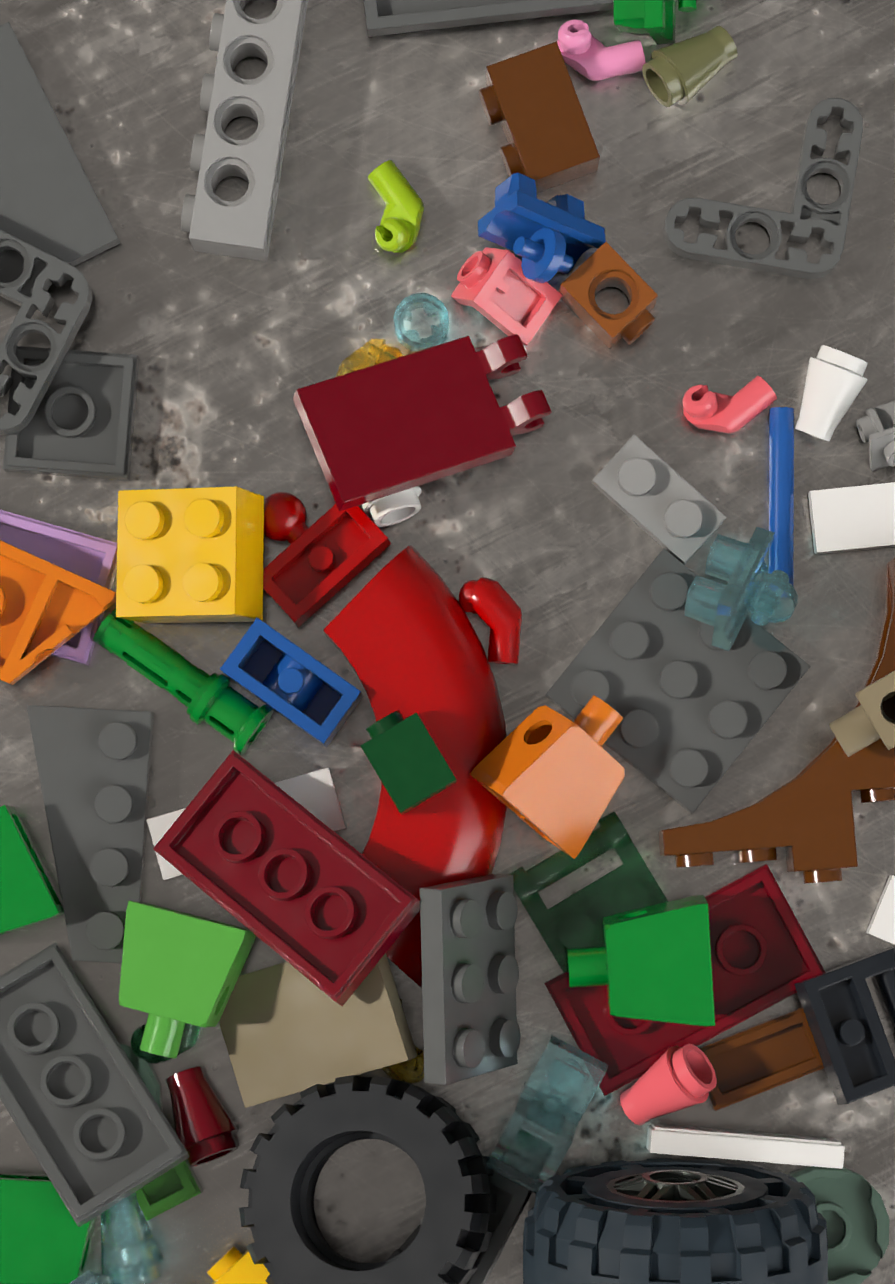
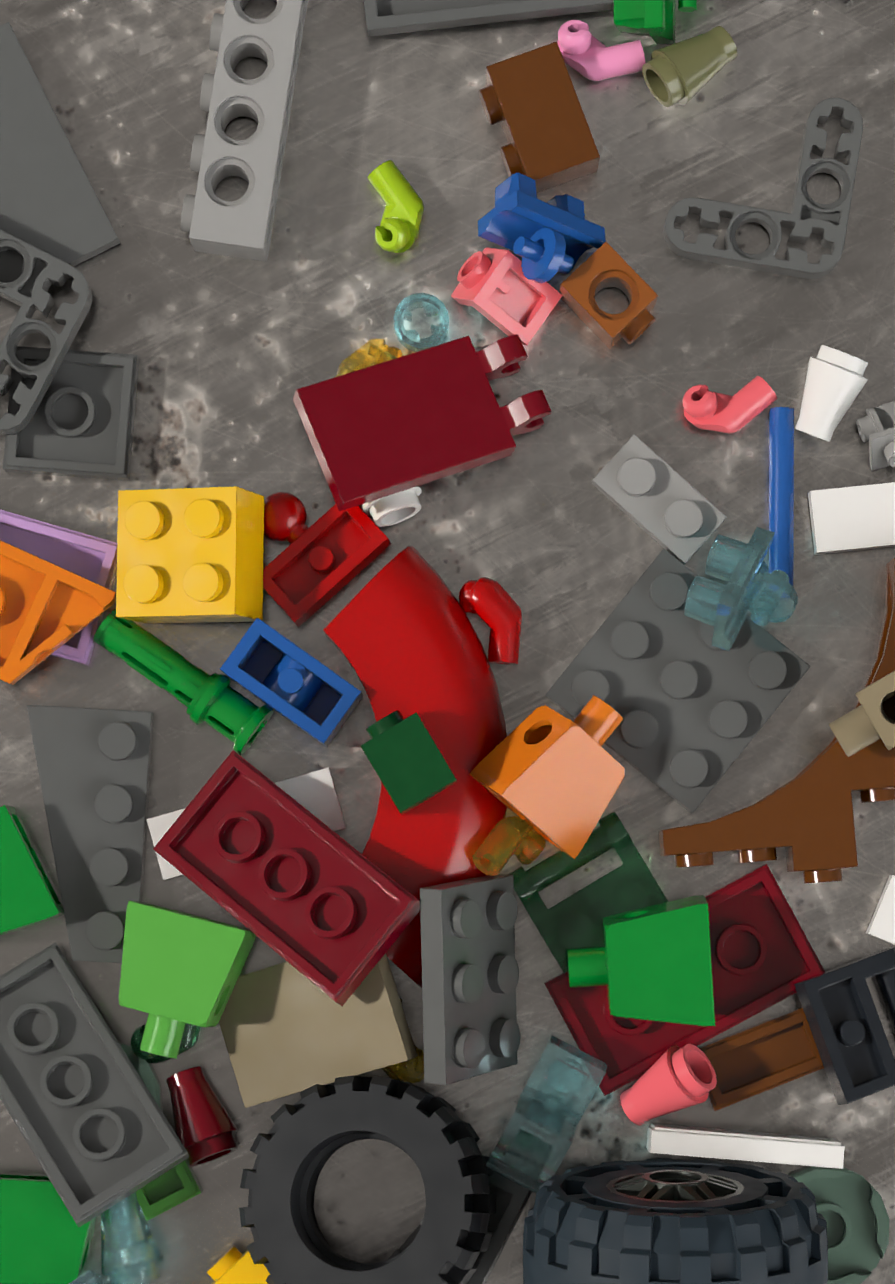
(507, 838): none -> clear yellow arm

